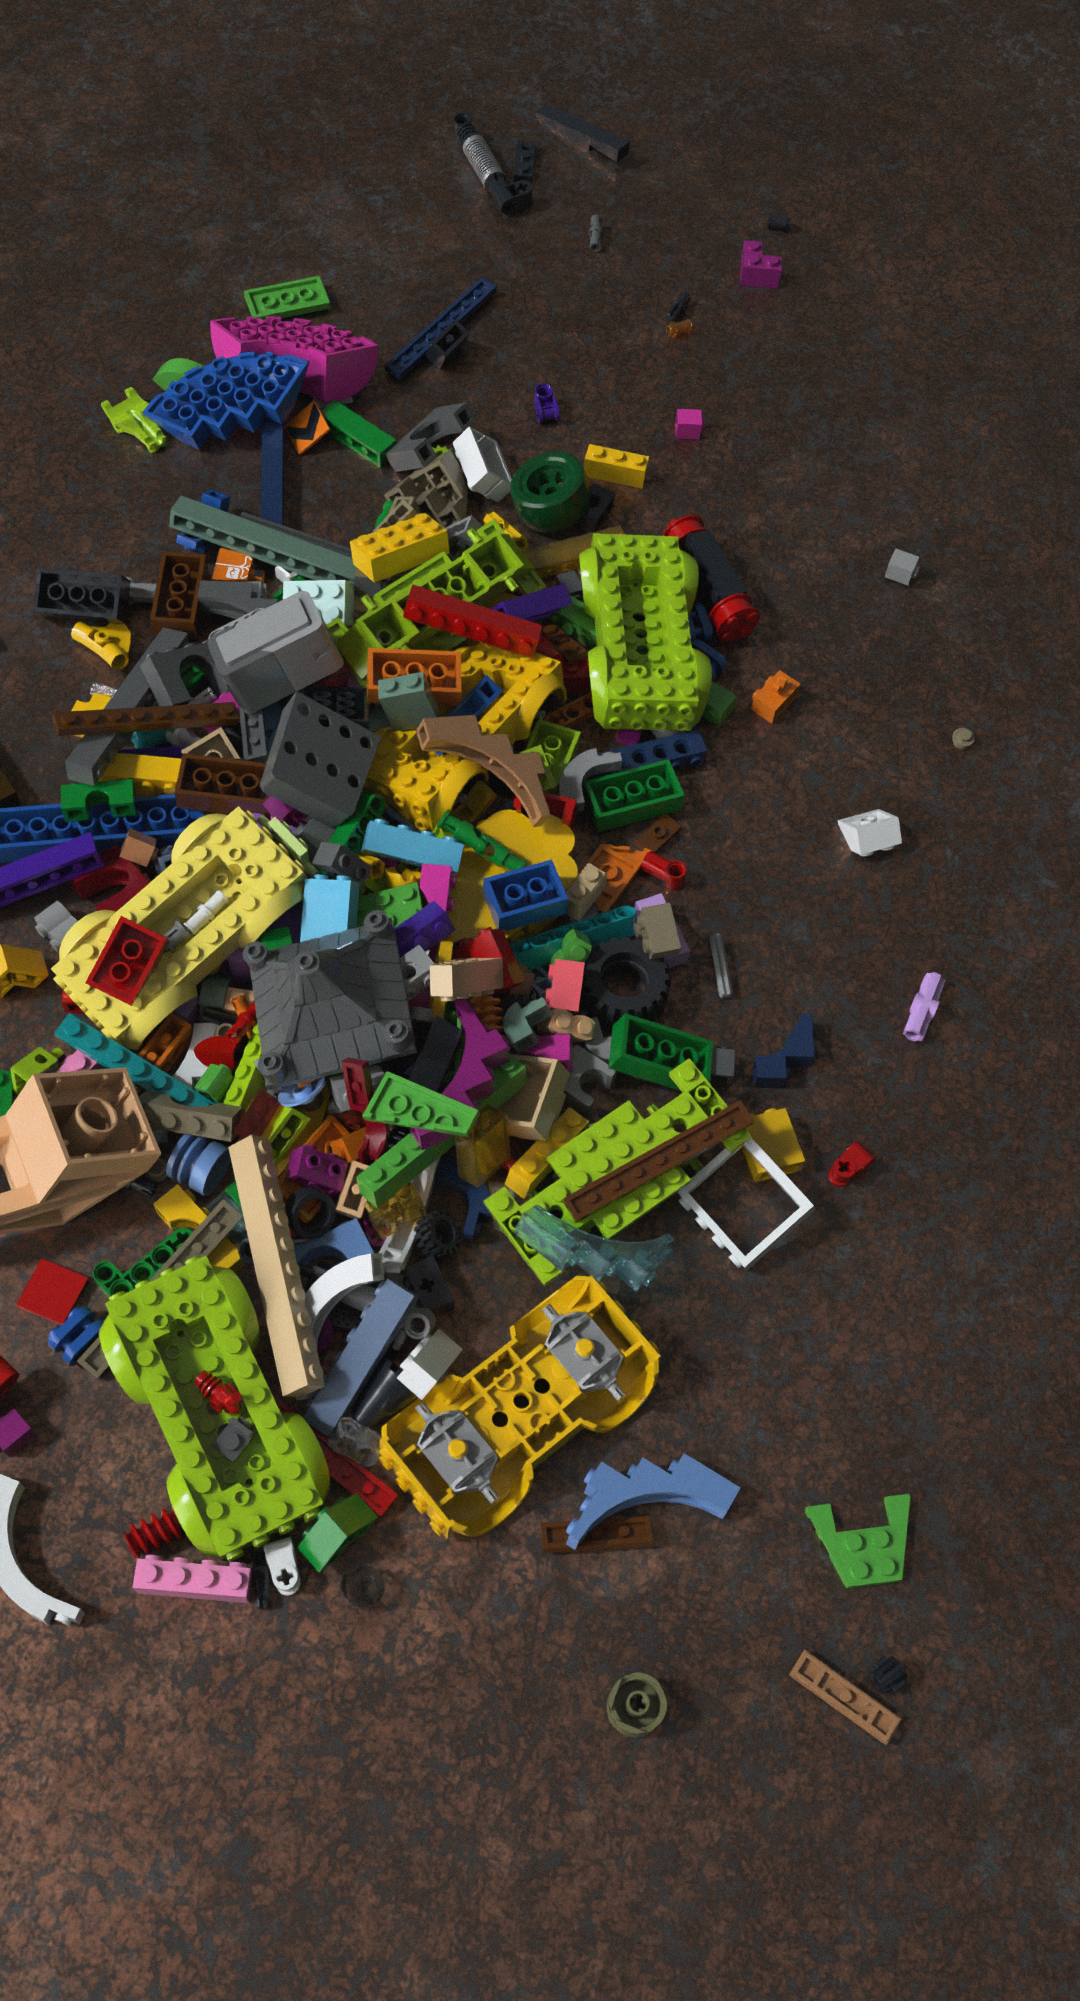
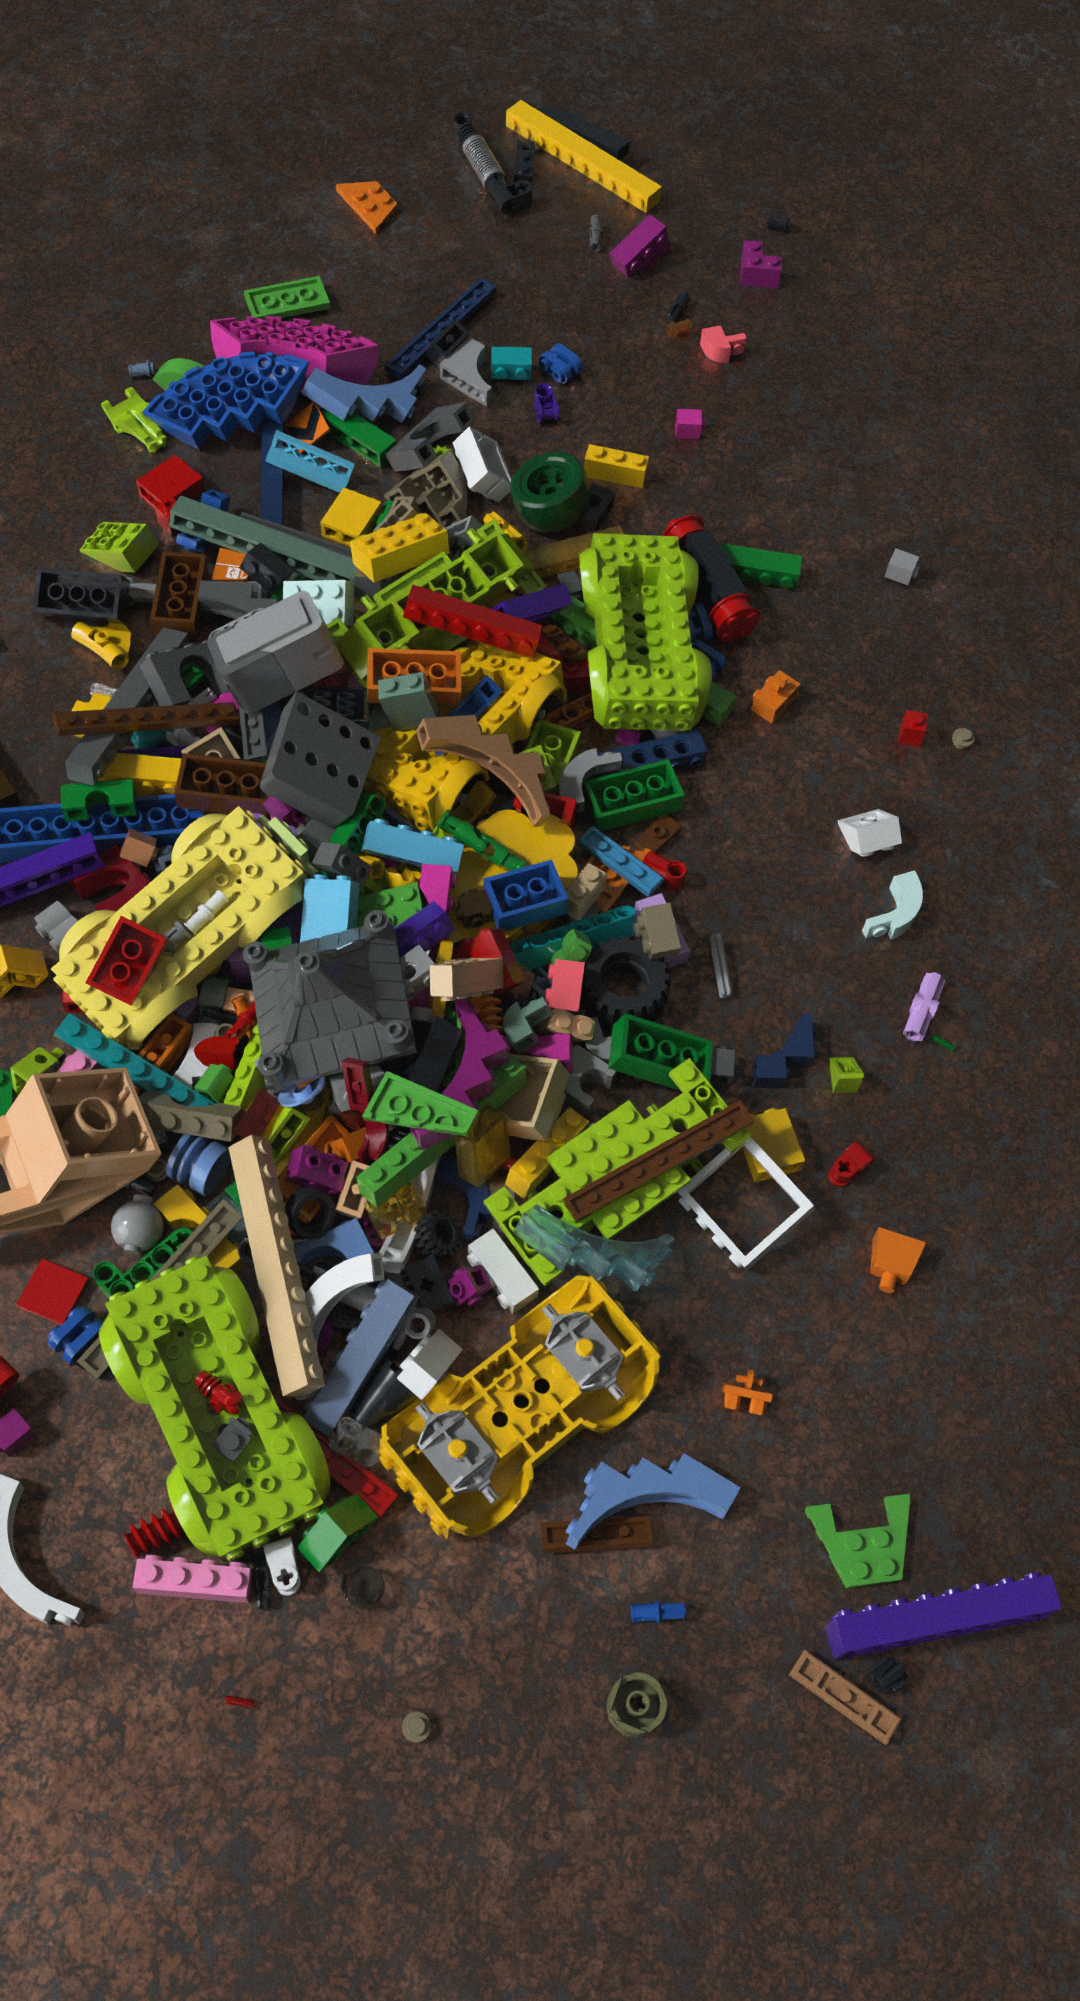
(121, 545): none -> lime slope
(137, 1225): none -> light grey brick
(142, 369): none -> sand blue pin
(163, 514): none -> red brick
(170, 479): none -> red brick
(239, 1700): none -> red leg
(266, 568): none -> black brick
(308, 465): none -> medium azure fence
(350, 517): none -> yellow brick
(368, 400): none -> medium blue arch
(369, 202): none -> orange wing
(416, 1727): none -> dark tan plate
(462, 368): none -> light grey arch
(469, 1285): none -> magenta brick
(474, 908): none -> dark brown brick
(504, 1271): none -> white brick
(511, 363): none -> teal brick
(560, 363): none -> blue brick
(583, 156): none -> yellow brick
(620, 861): none -> dark azure tile
(641, 247): none -> magenta wedge
(657, 1611): none -> blue axle
(721, 347): none -> coral brick
(758, 1398): none -> orange hips
(764, 565): none -> green brick
(845, 1075): none -> lime slope
(894, 1258): none -> orange torso
(908, 897): none -> light aqua arch
(913, 728): none -> red brick
(942, 1616): none -> dark purple brick
(945, 1043): none -> green leg

